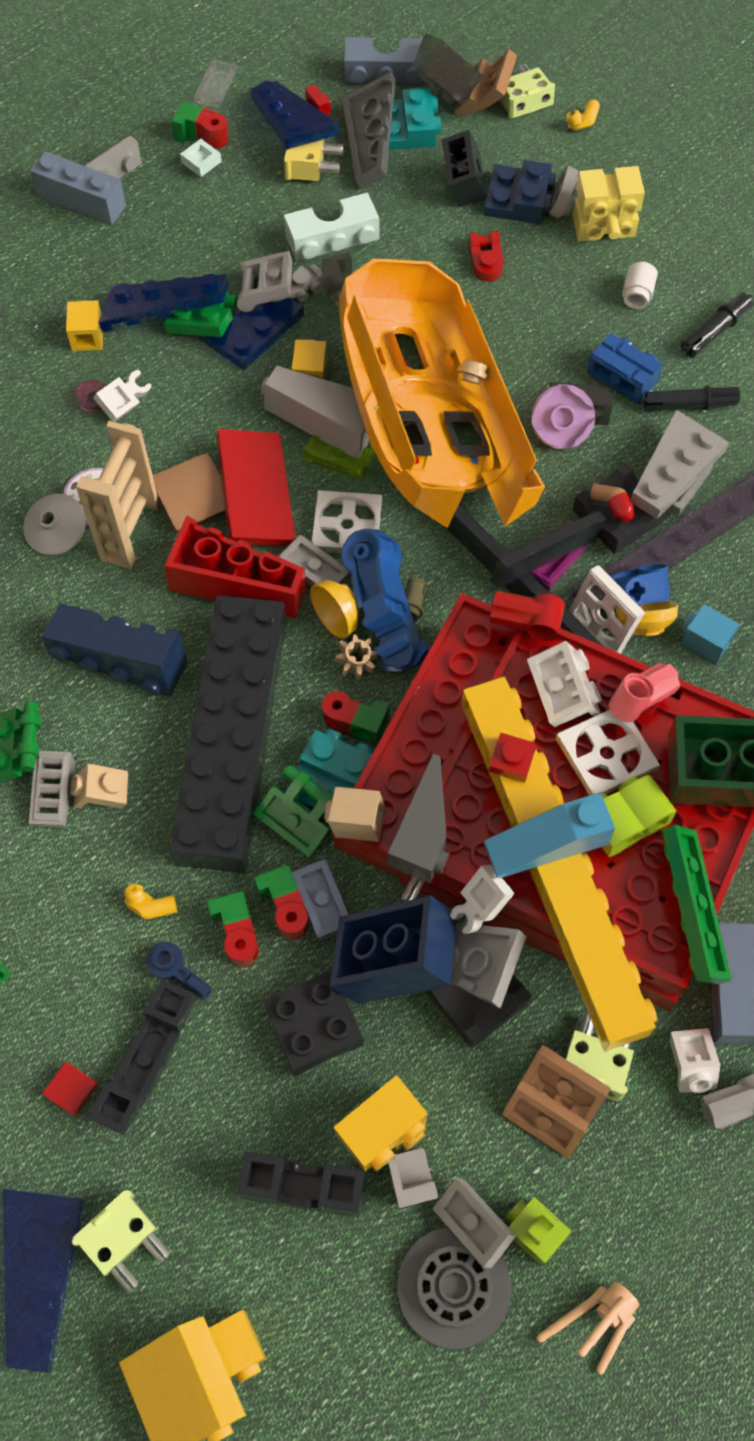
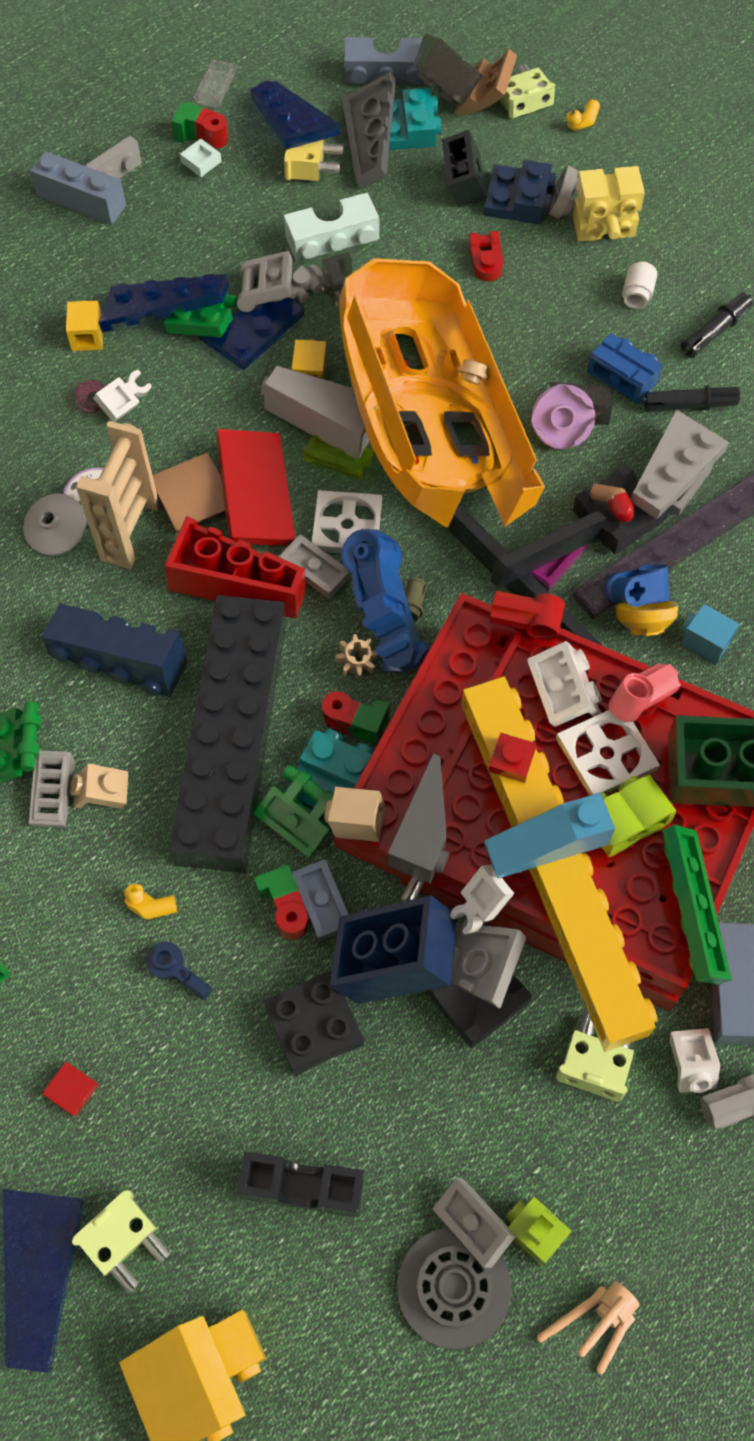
(144, 1059): black slope -> none
(240, 942): leg -> none
(317, 99): red plate -> none
(335, 607): yellow piece -> none
(381, 1124): yellow brick -> none
(411, 1178): light grey panel -> none
(556, 1101): medium nougat slope -> none
(614, 596): white piece -> none

